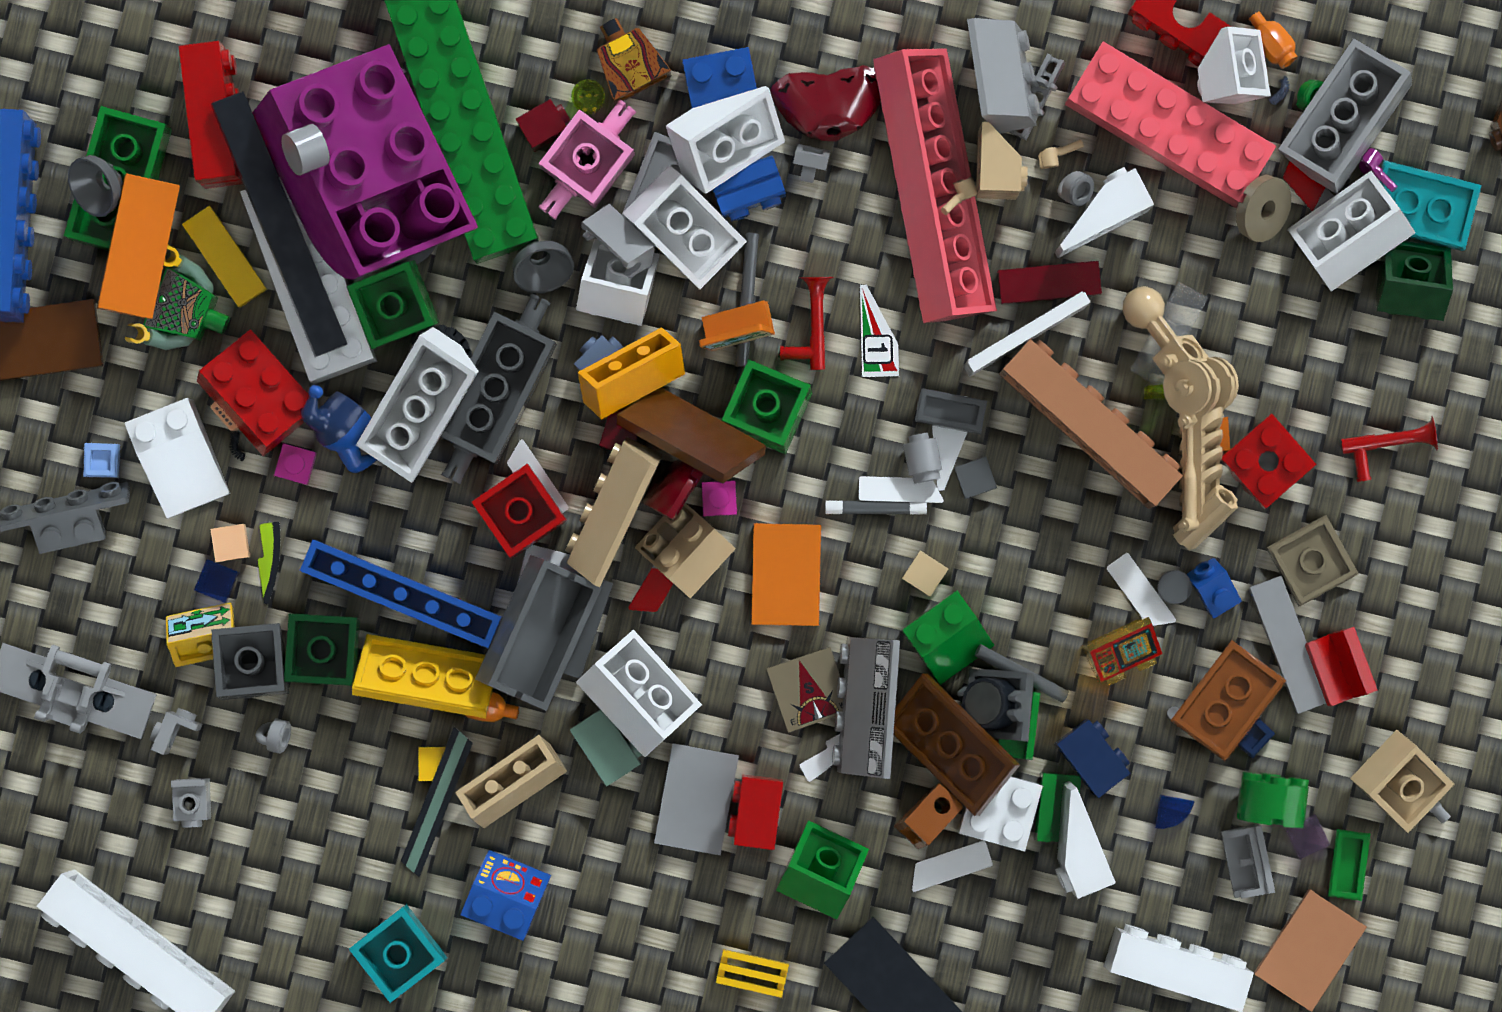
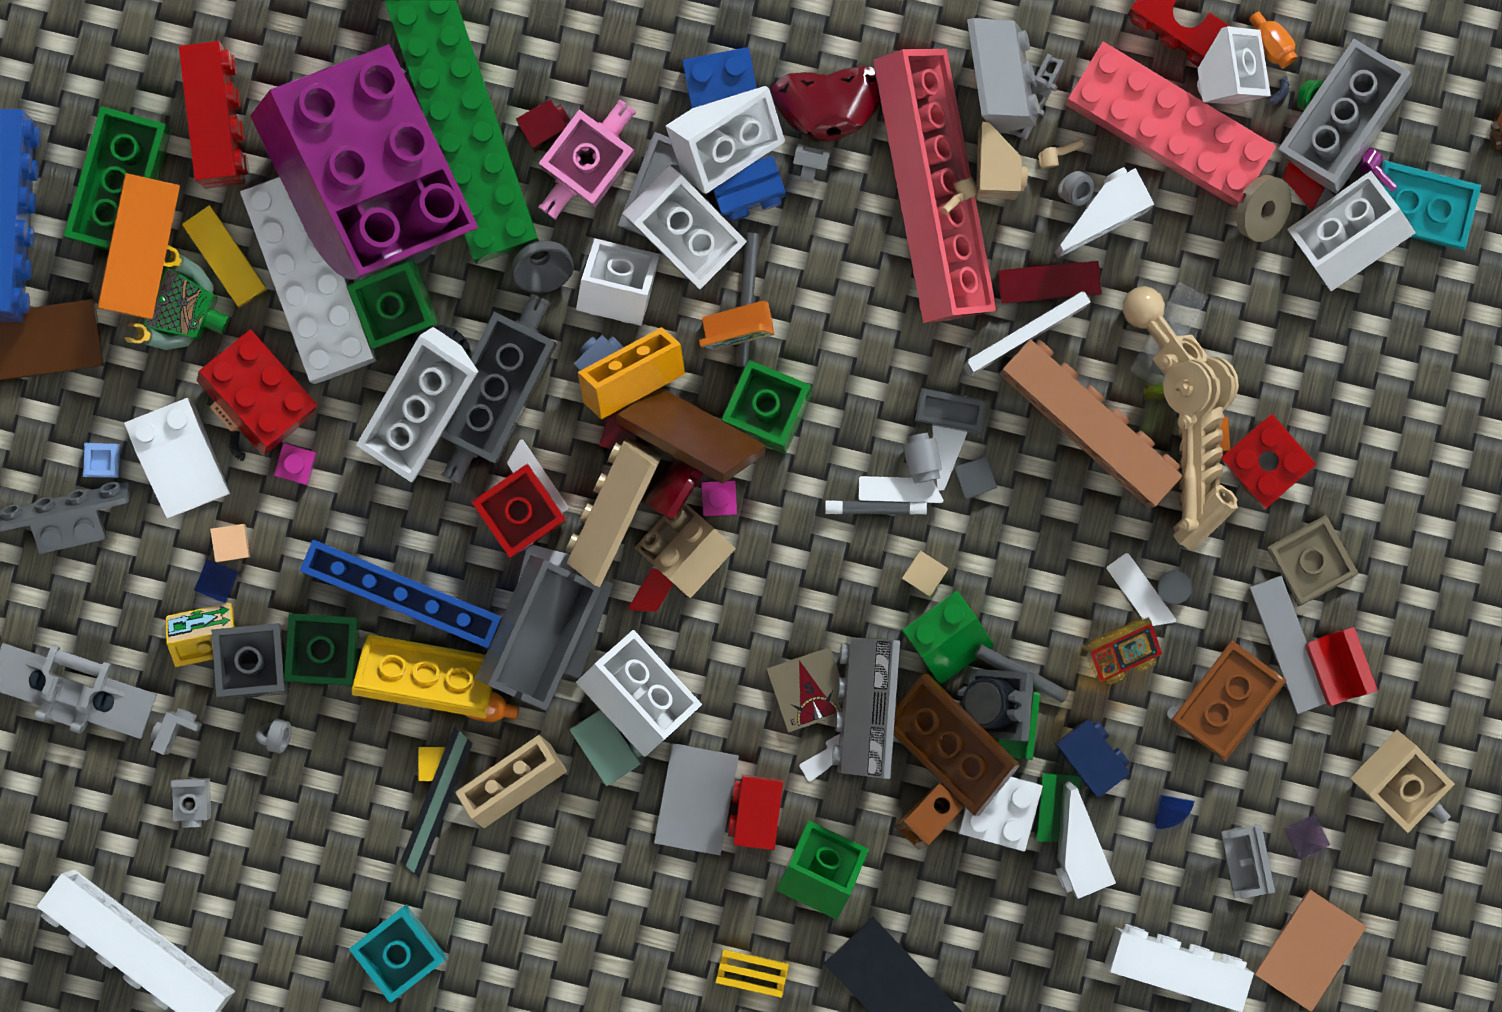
(89, 187): dark grey piece -> none
(269, 563): sticker -> none
(279, 224): black tile -> none
(305, 149): light grey piece -> none
(338, 426): dark blue piece -> none
(505, 895): blue slope -> none
(588, 96): clear neon green tile -> none
(621, 239): light grey hinge -> none
(629, 61): torso -> none
(786, 574): orange tile -> none
(816, 351): red piece -> none
(878, 343): sticker -> none
(951, 865): white sticker -> none
(1214, 587): blue bracket -> none
(1256, 738): dark blue tile -> none
(1272, 799): green brick -> none
(1349, 864): green tile -> none
(1361, 444): red piece -> none
(1415, 281): dark green slope -> none

